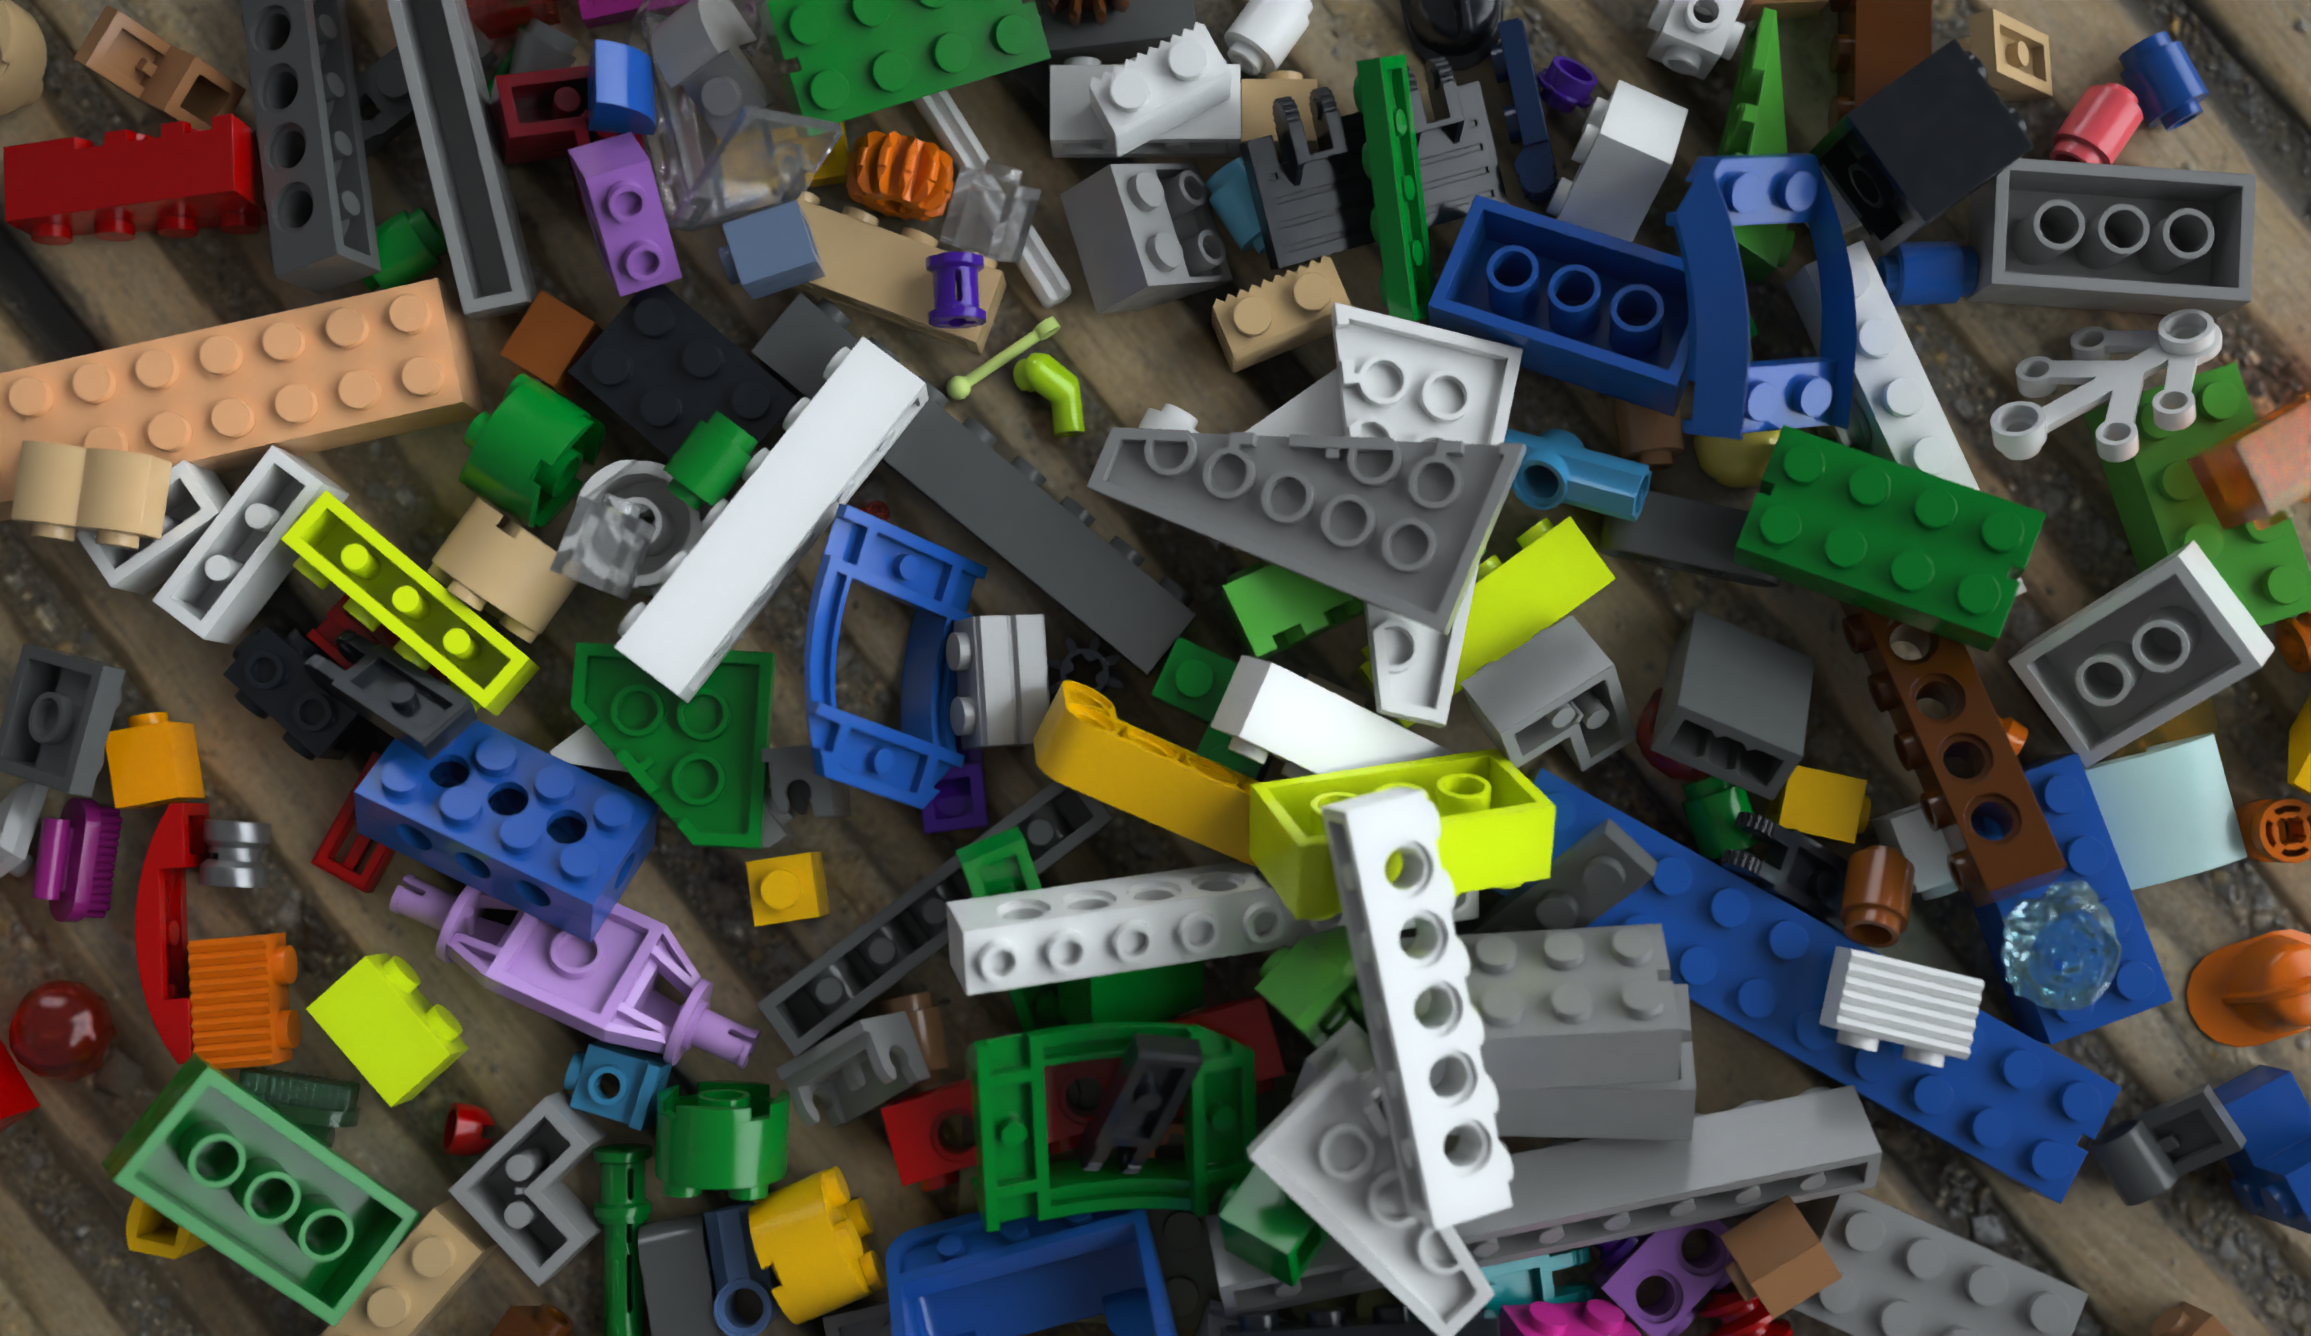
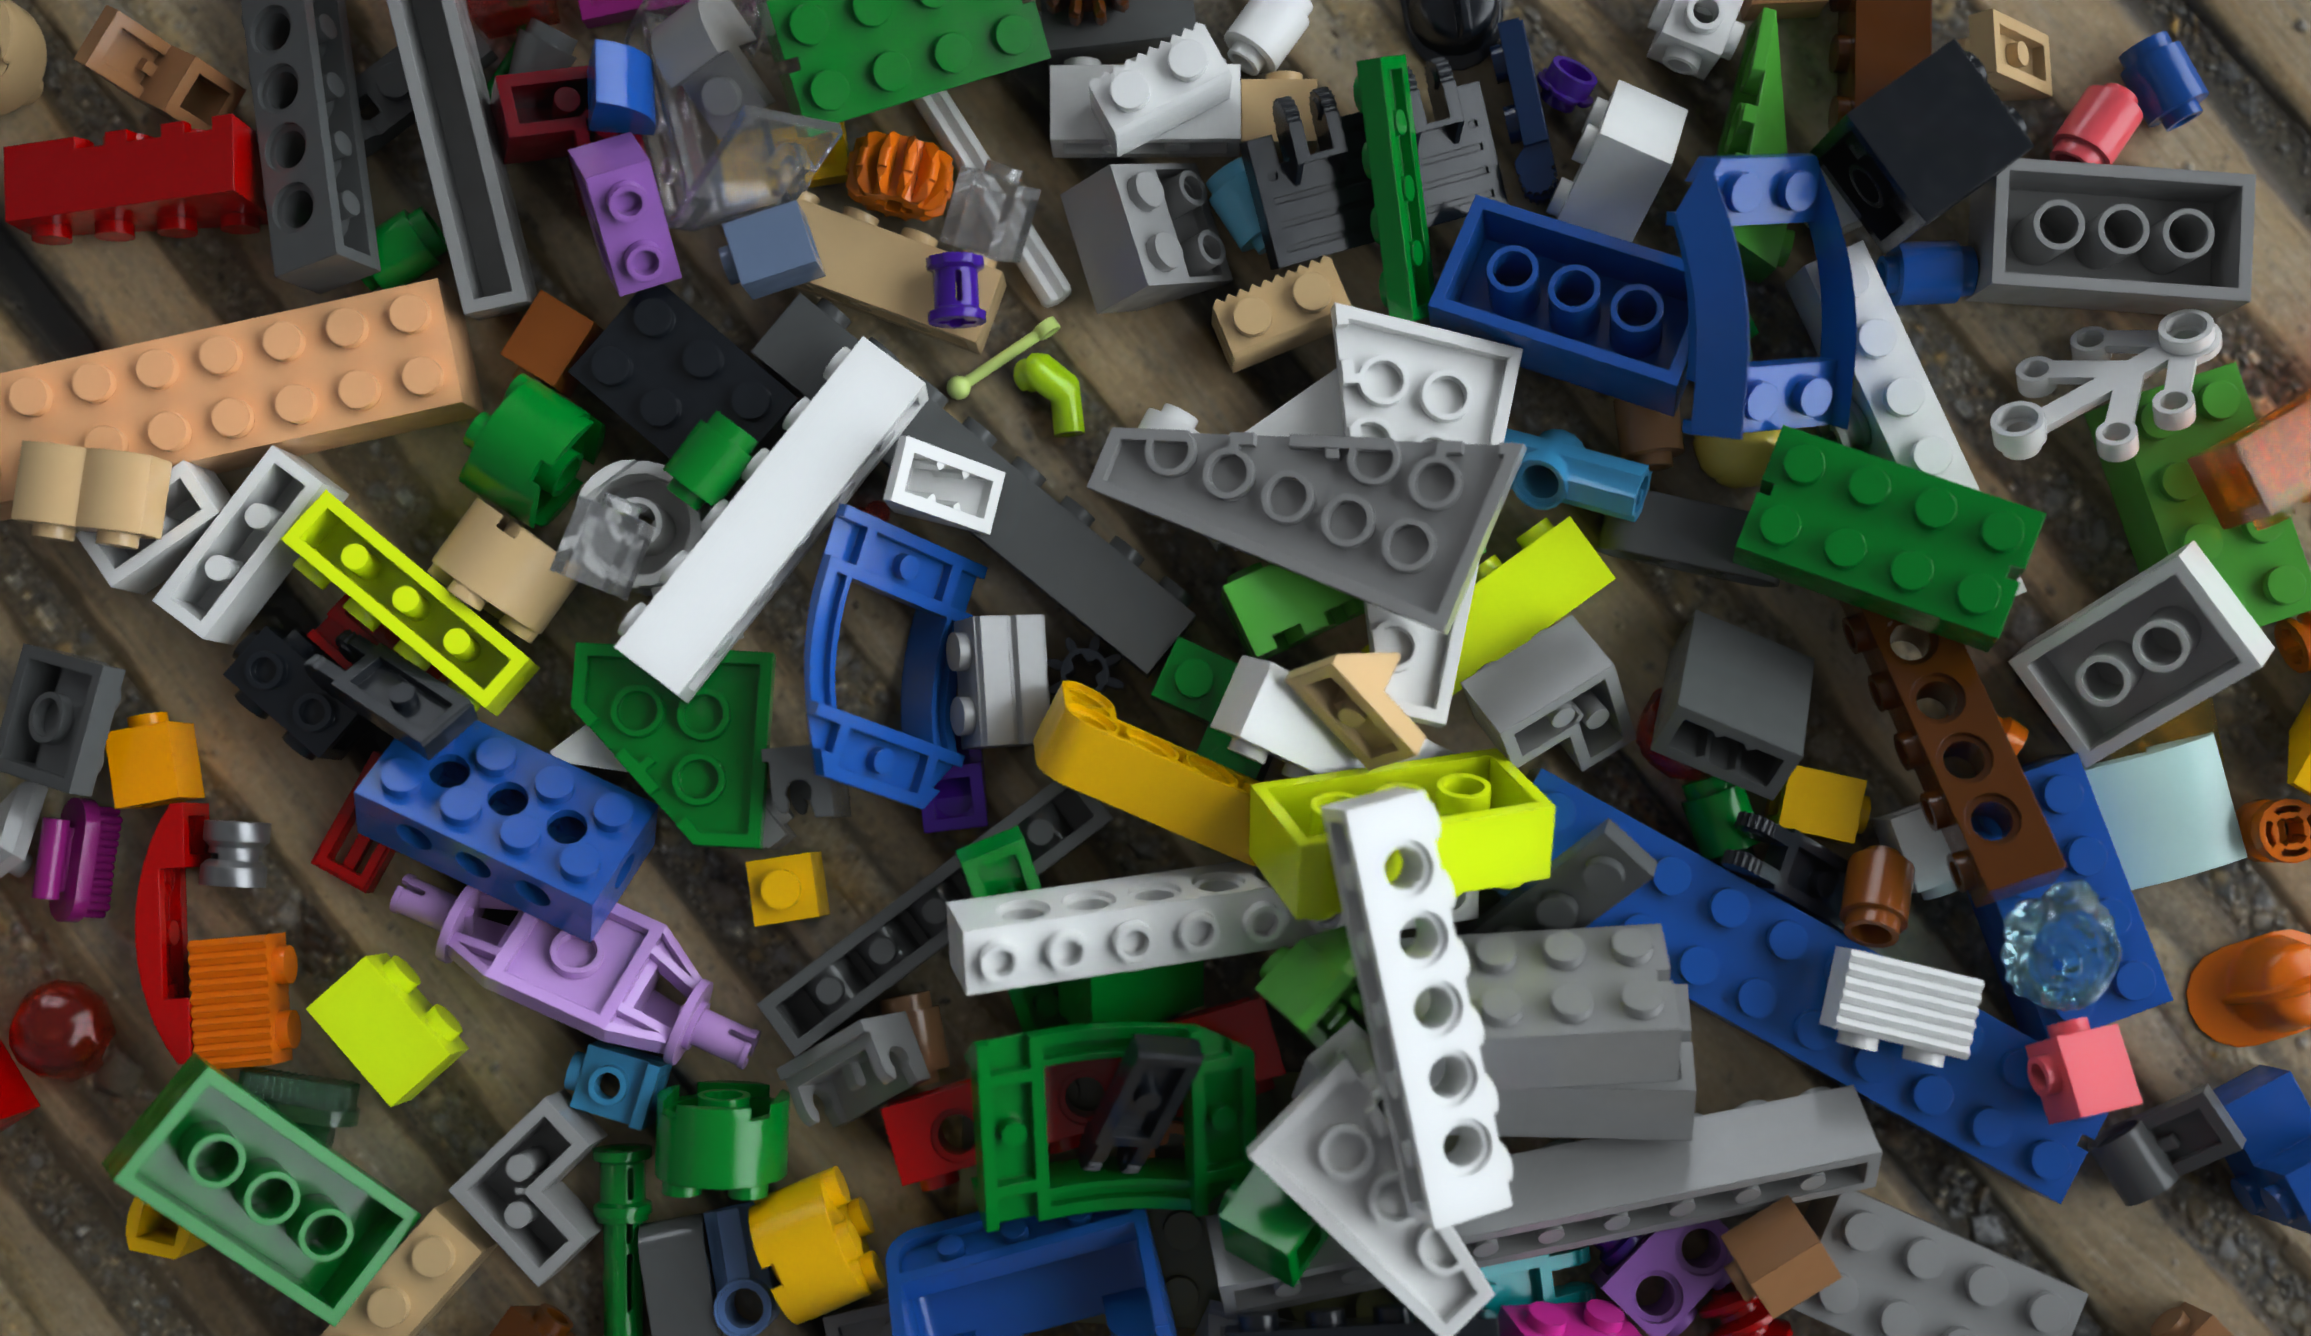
(464, 1130): red hinge -> none
(942, 487): none -> white slope
(1353, 704): none -> tan slope
(2081, 1071): none -> coral brick

